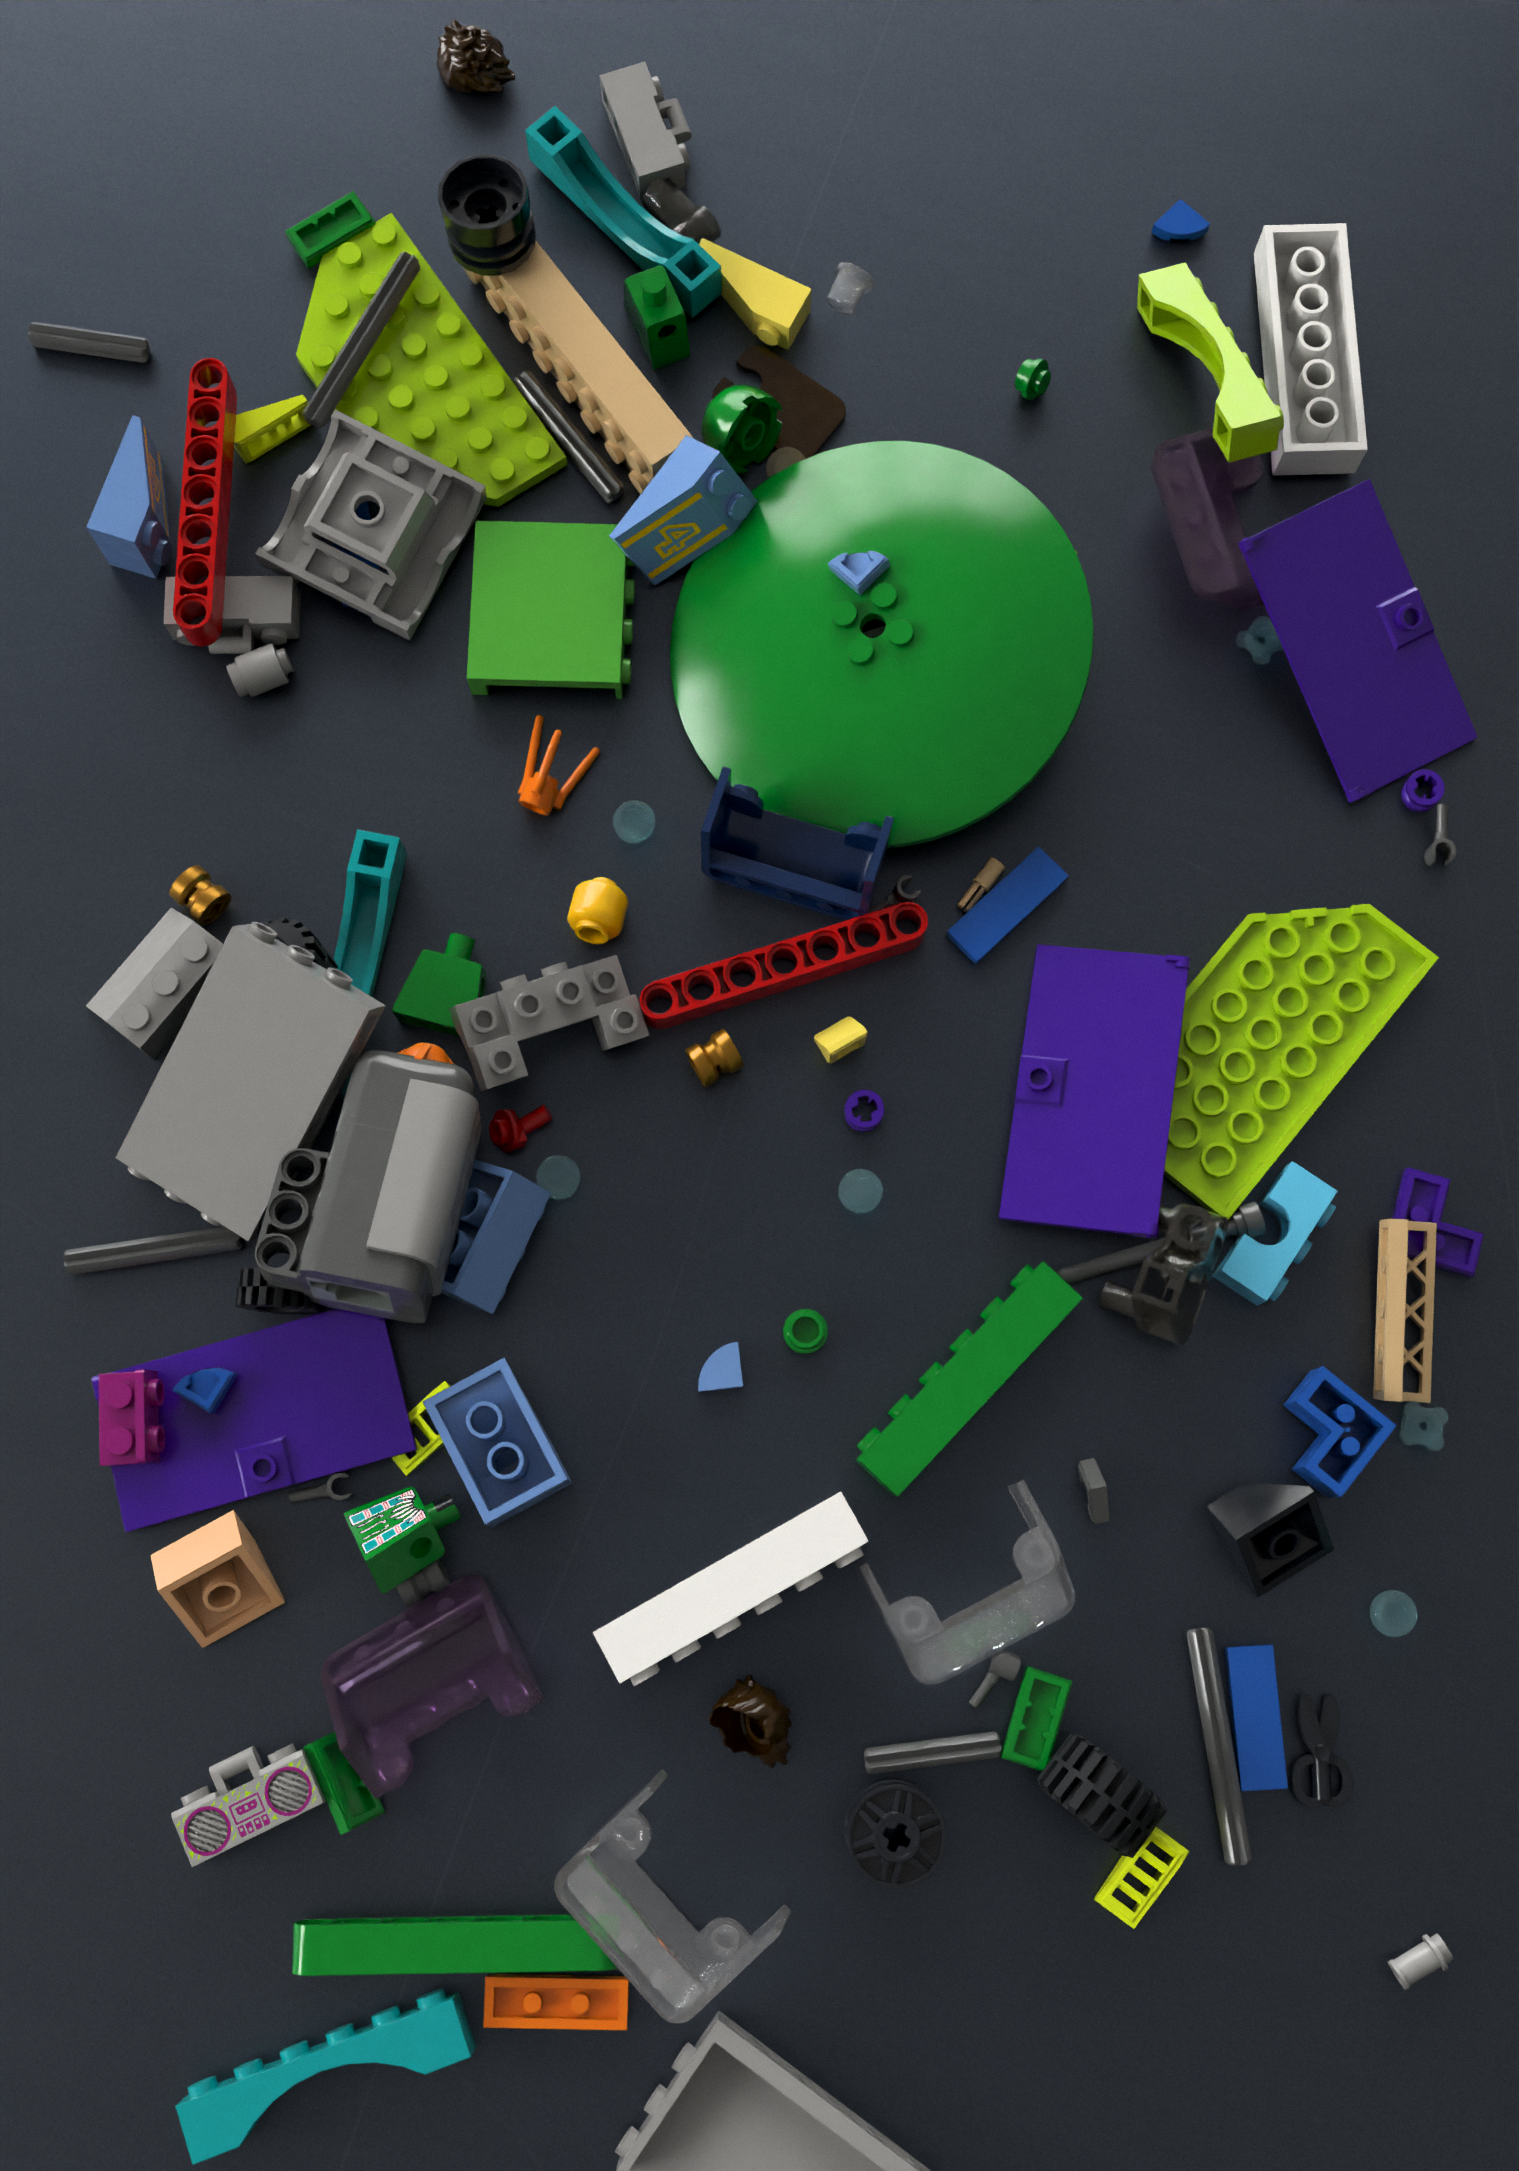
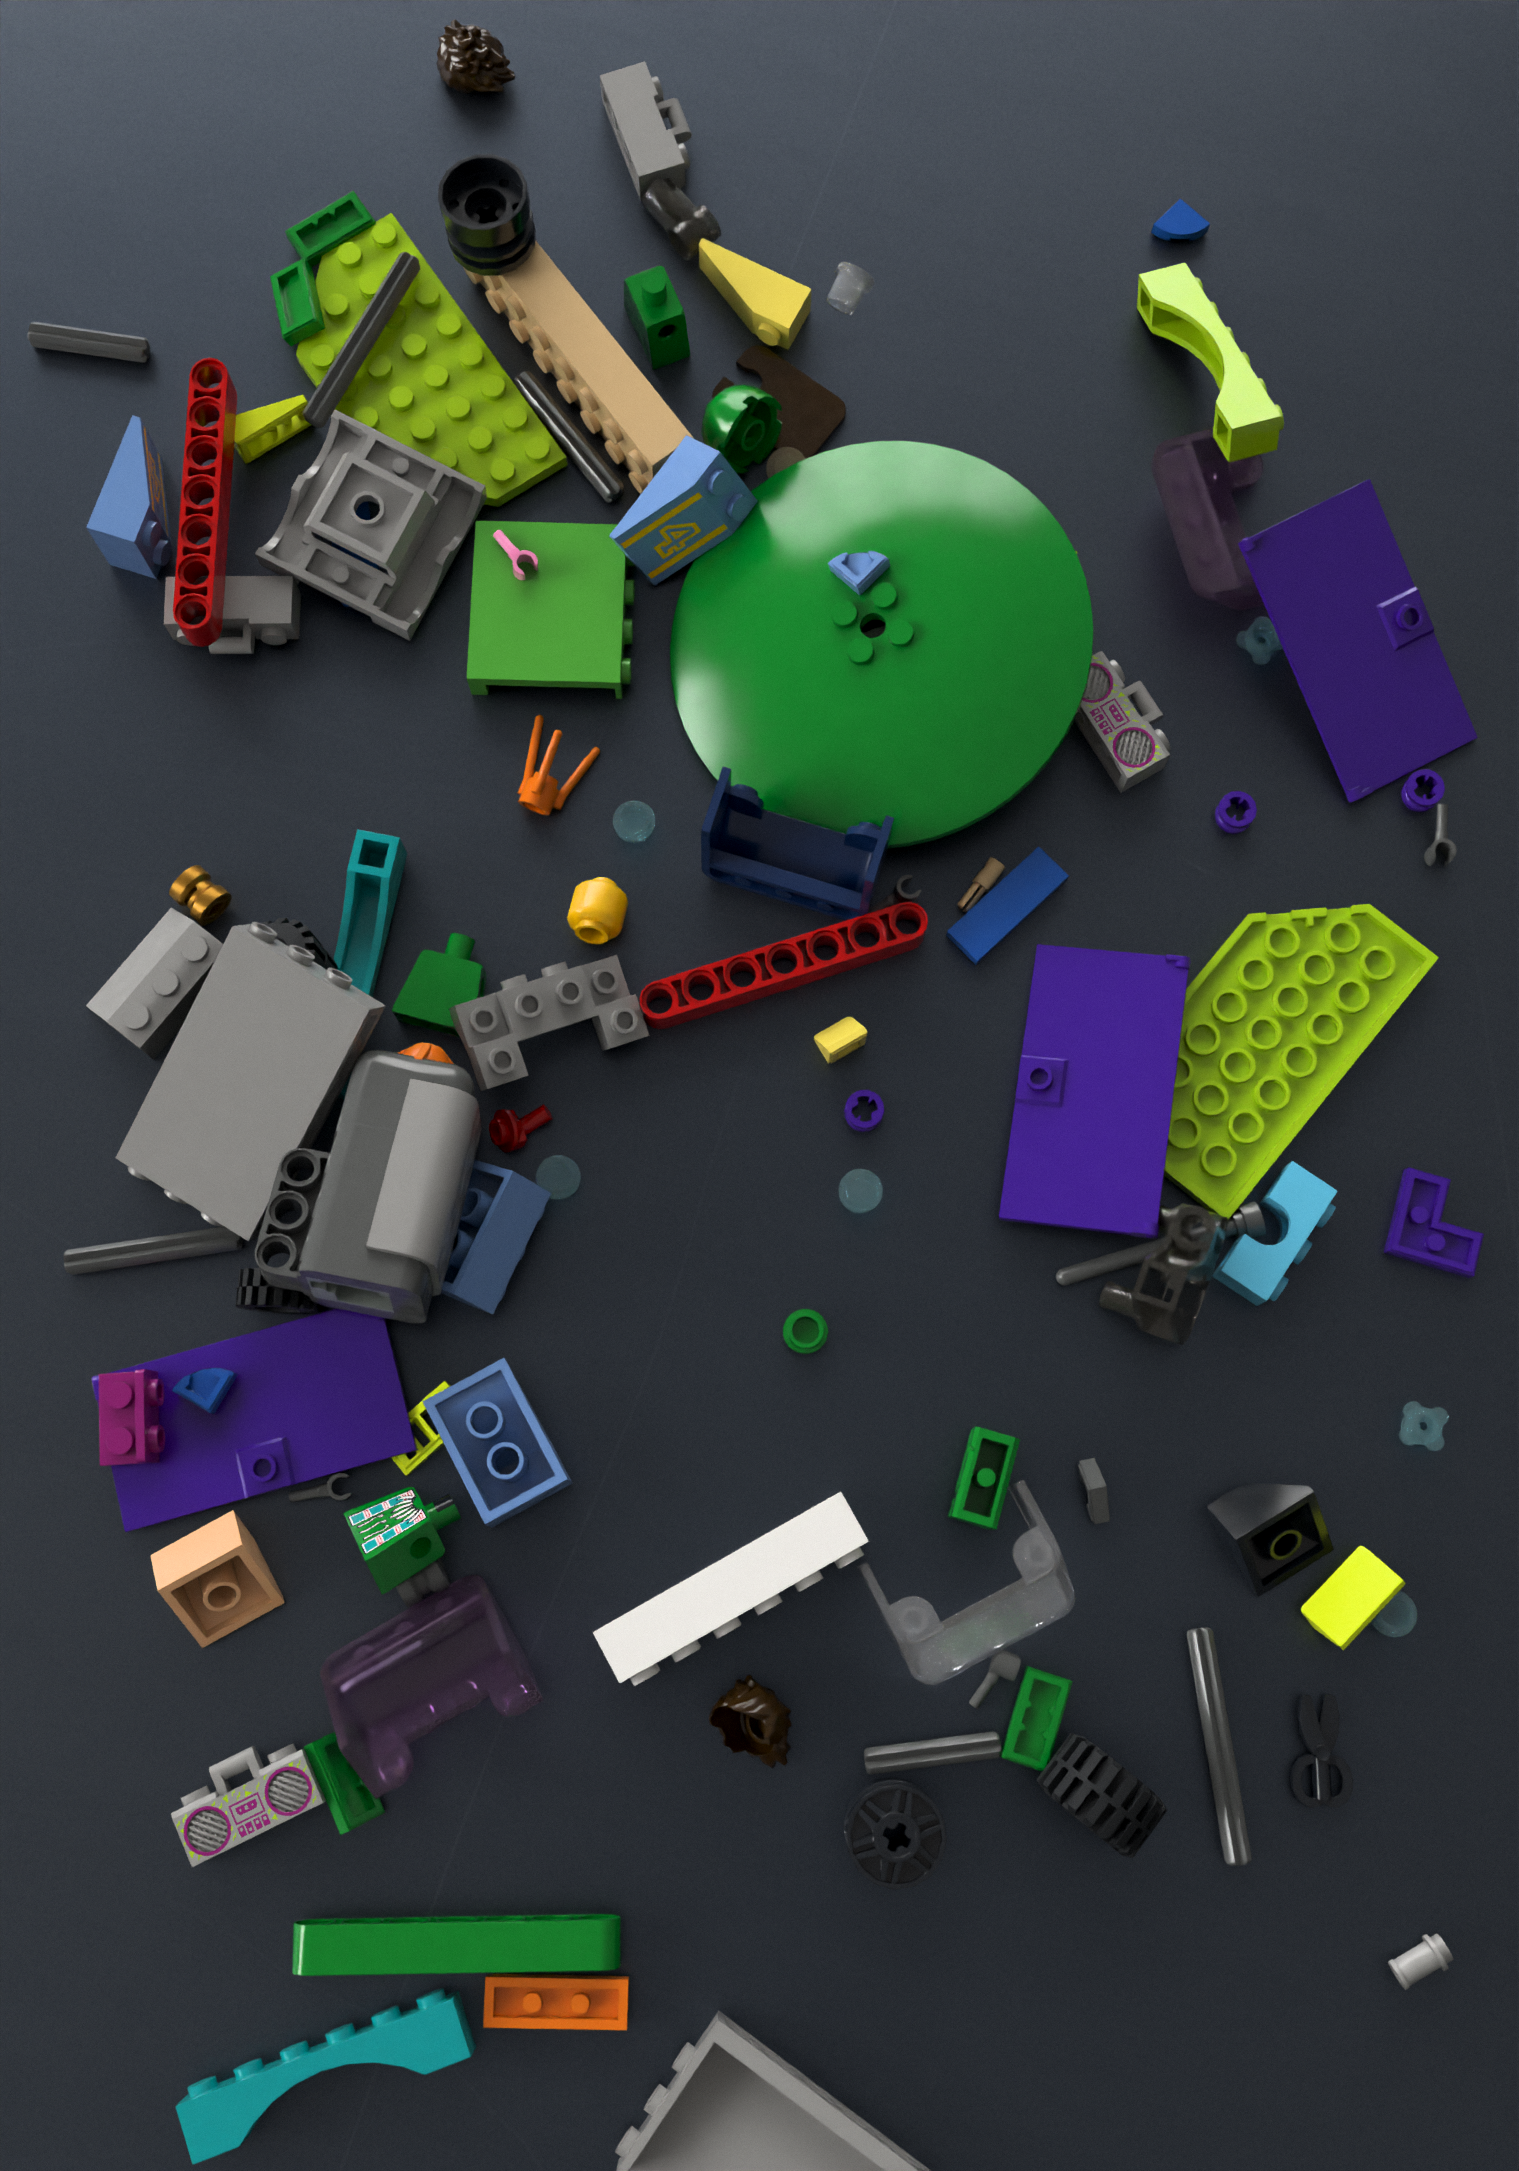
(260, 670): light grey brick -> none
(297, 302): none -> green tile
(516, 555): none -> bright pink hand
(576, 169): teal arch -> none
(643, 1929): clear windscreen -> none
(714, 1058): pearl gold wheel -> none
(722, 1370): medium blue tile -> none
(968, 1379): green brick -> none
(984, 1478): none -> green brick
(1033, 378): green plate -> none
(1115, 729): none -> light grey piece
(1155, 1885): neon yellow slope -> none
(1229, 824): none -> dark purple bush
(1255, 1717): blue tile -> none
(1311, 347): white brick -> none
(1347, 1431): blue brick -> none
(1352, 1597): none -> neon yellow slope
(1393, 1310): tan fence -> none

